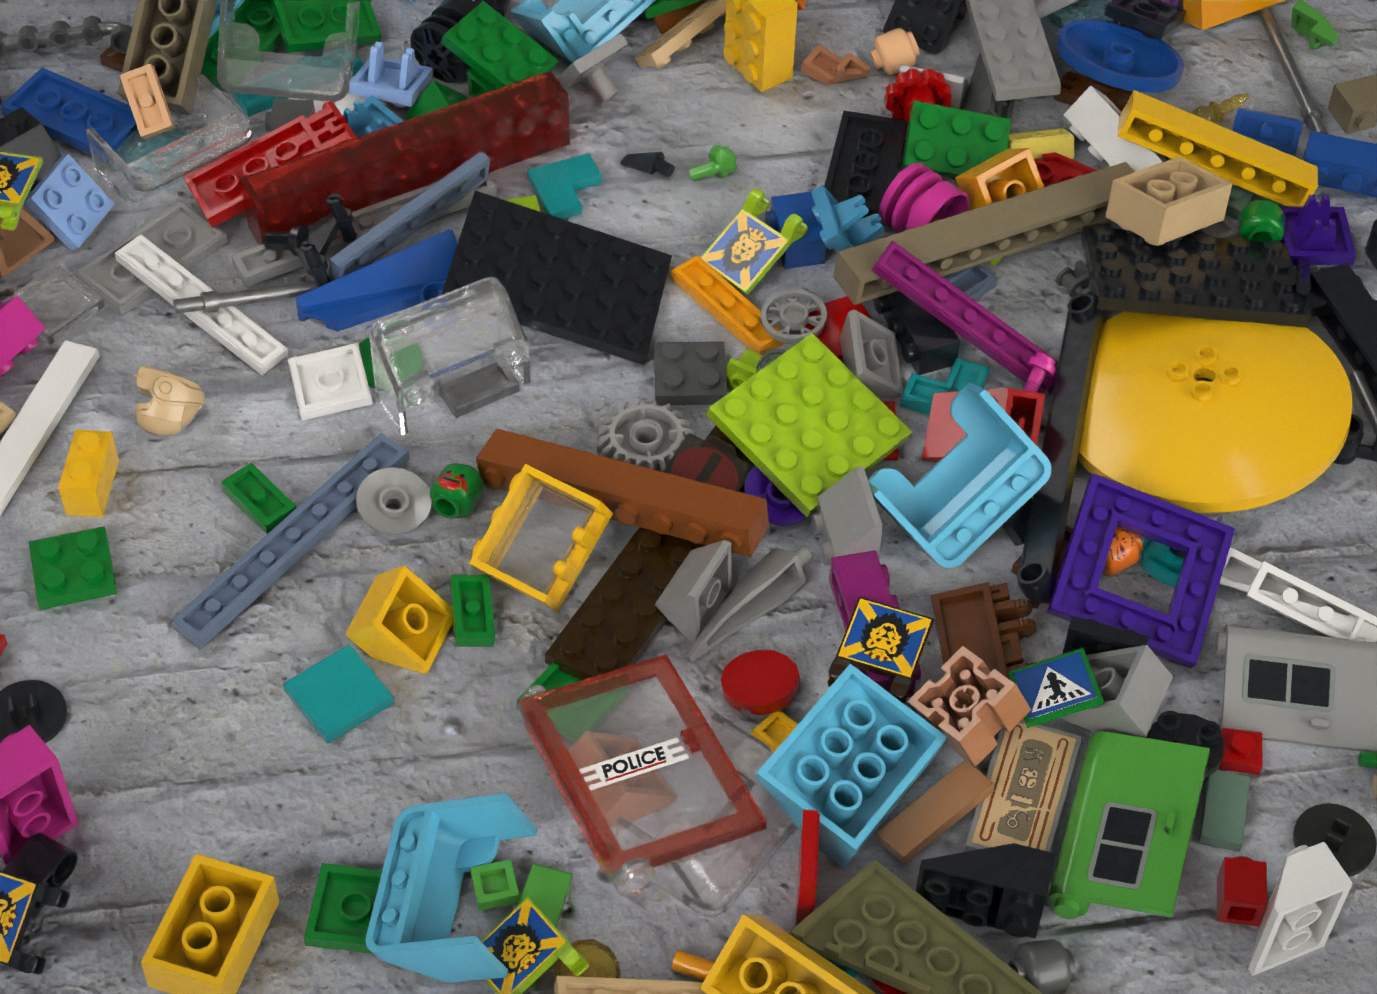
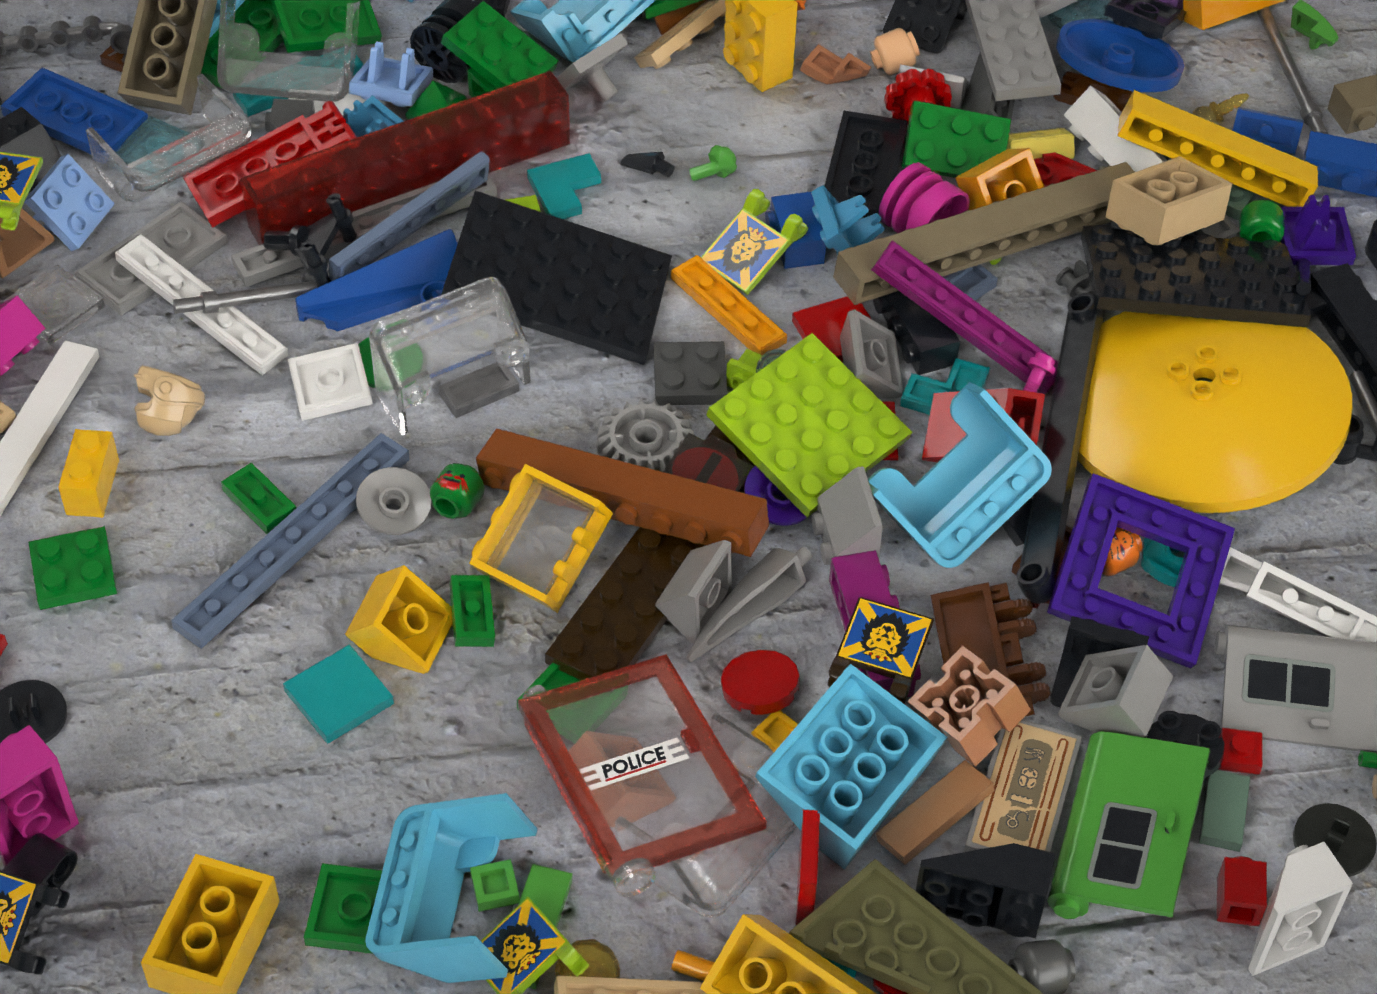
(147, 101): light nougat plate -> none
(793, 315): light grey wheel -> none
(1057, 687): piece -> none

